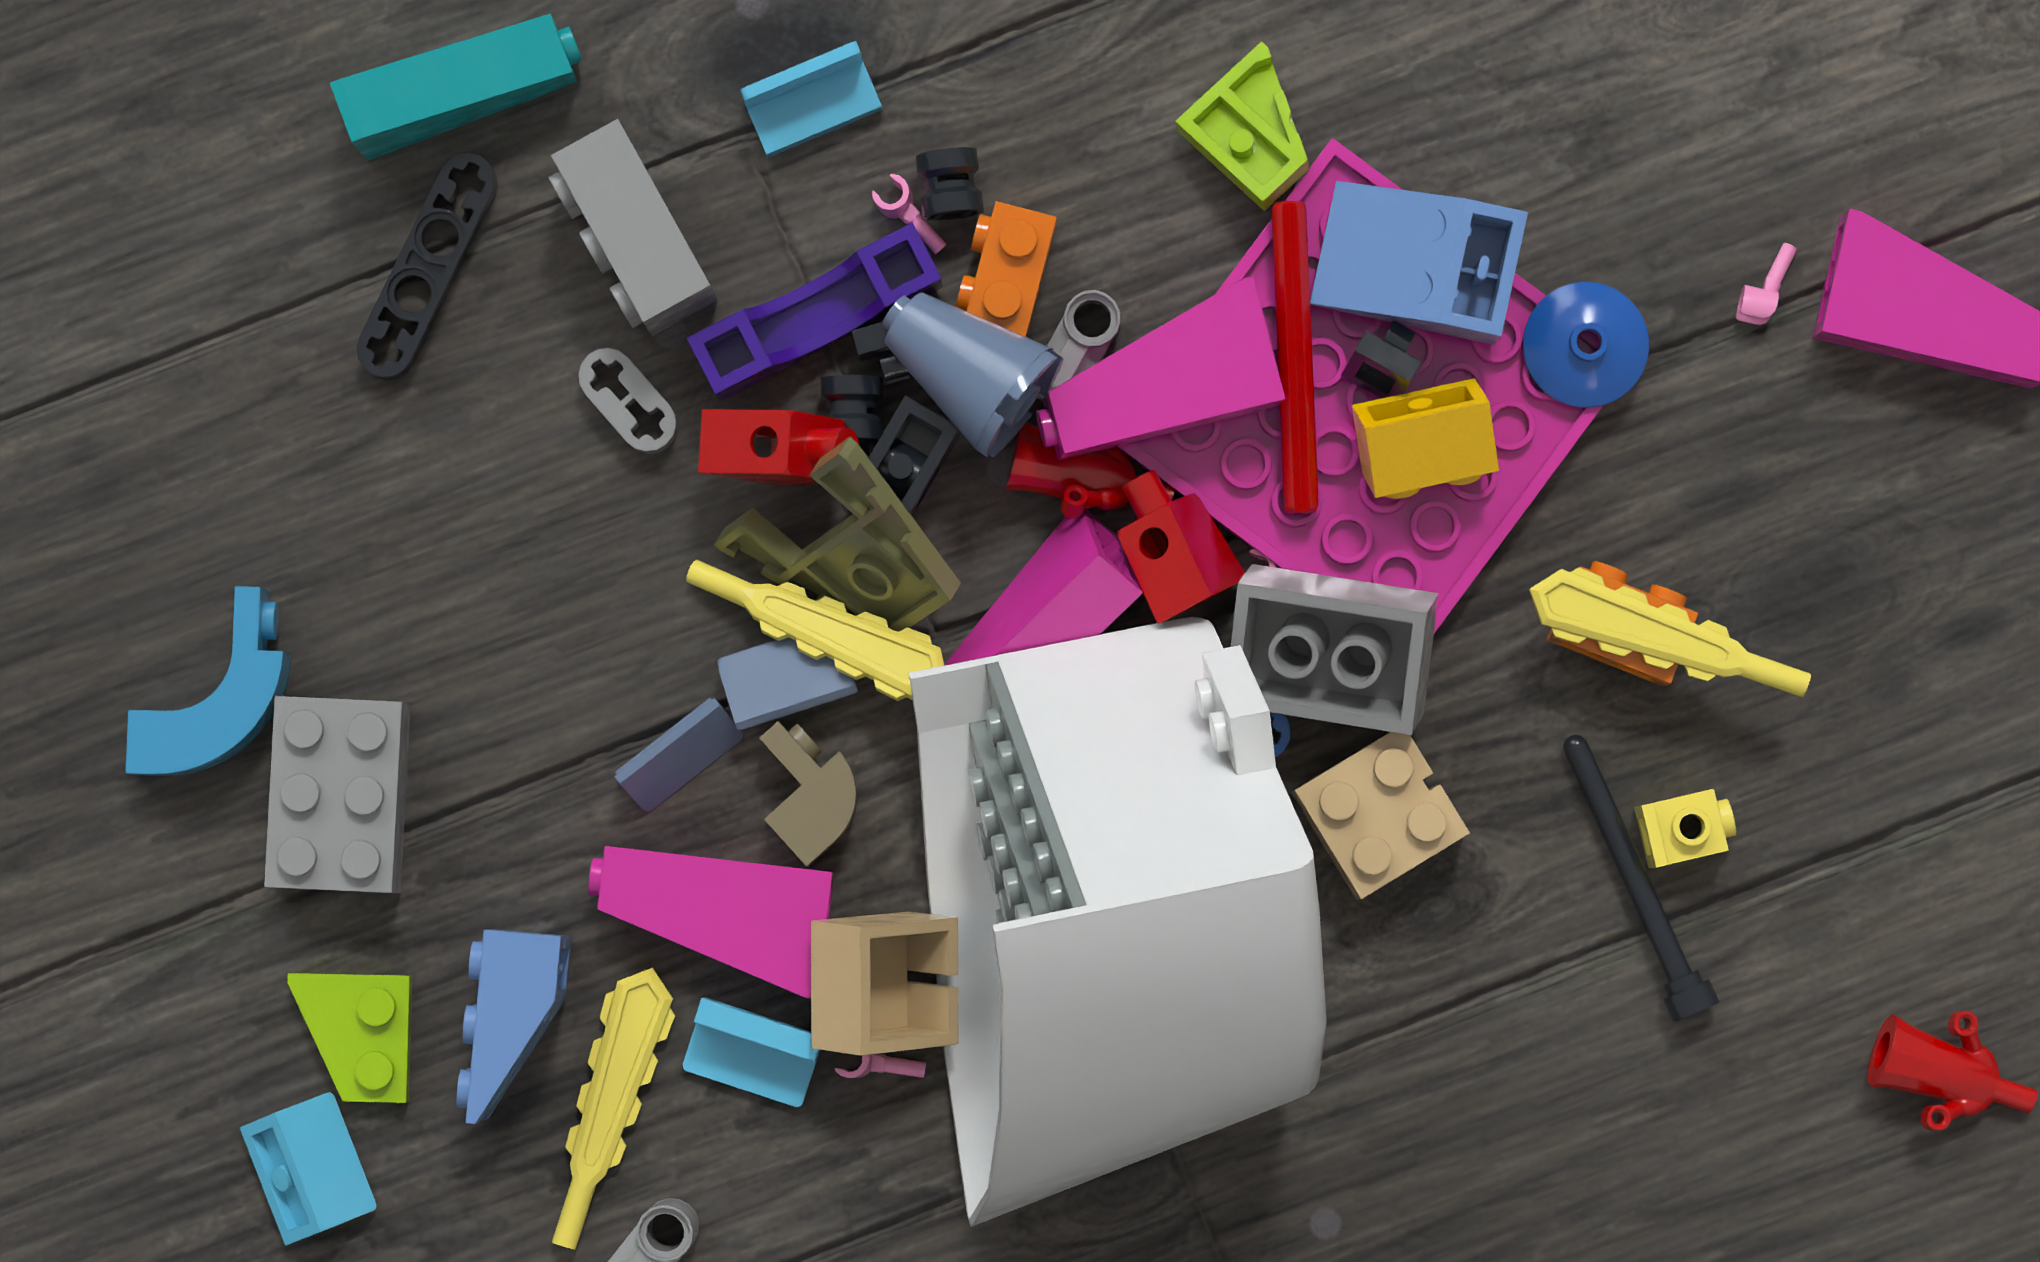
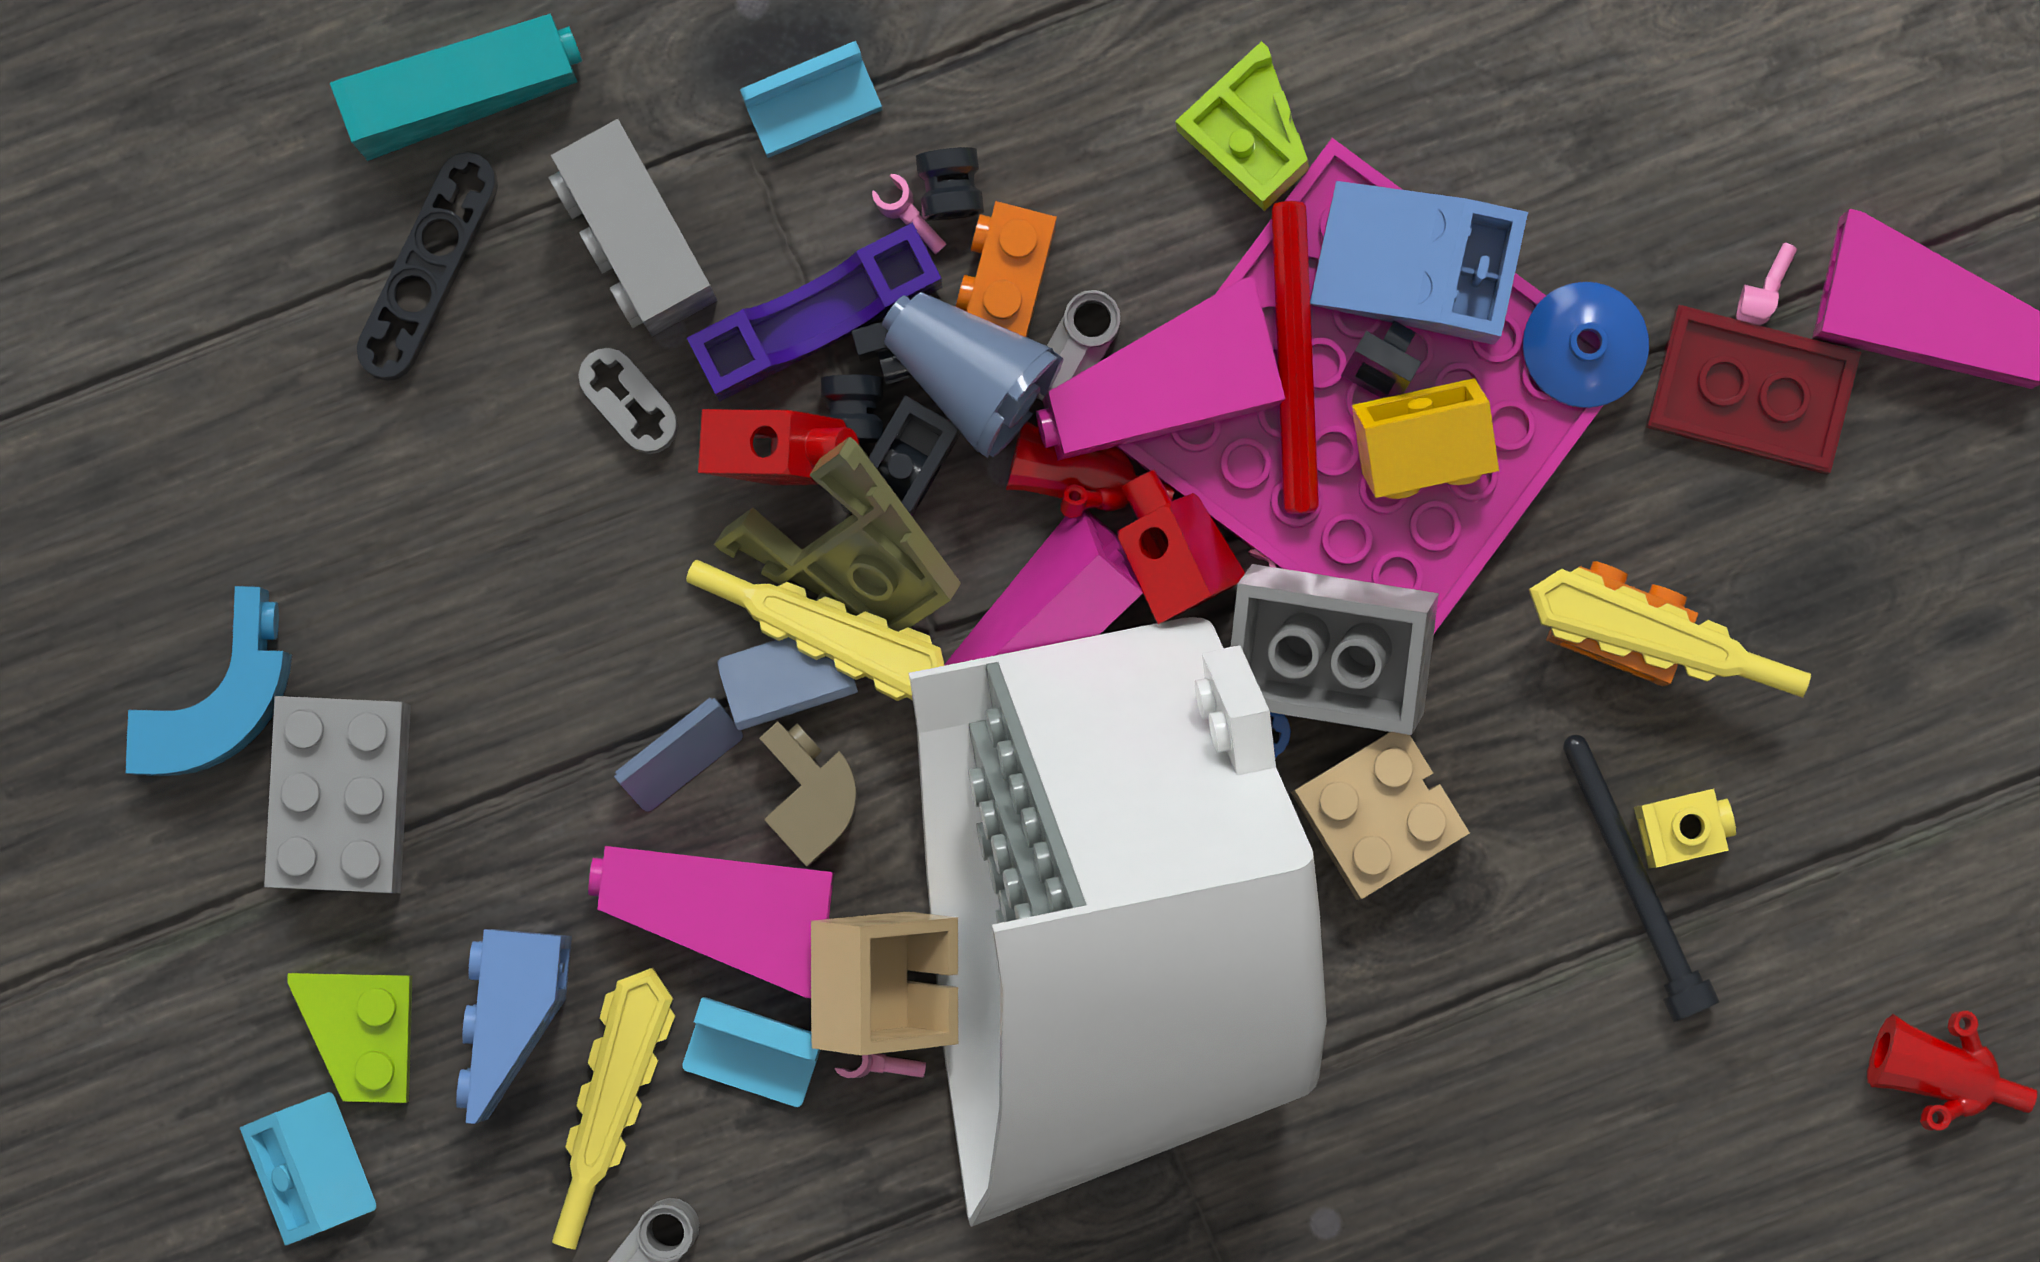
(1753, 389): none -> dark red tile

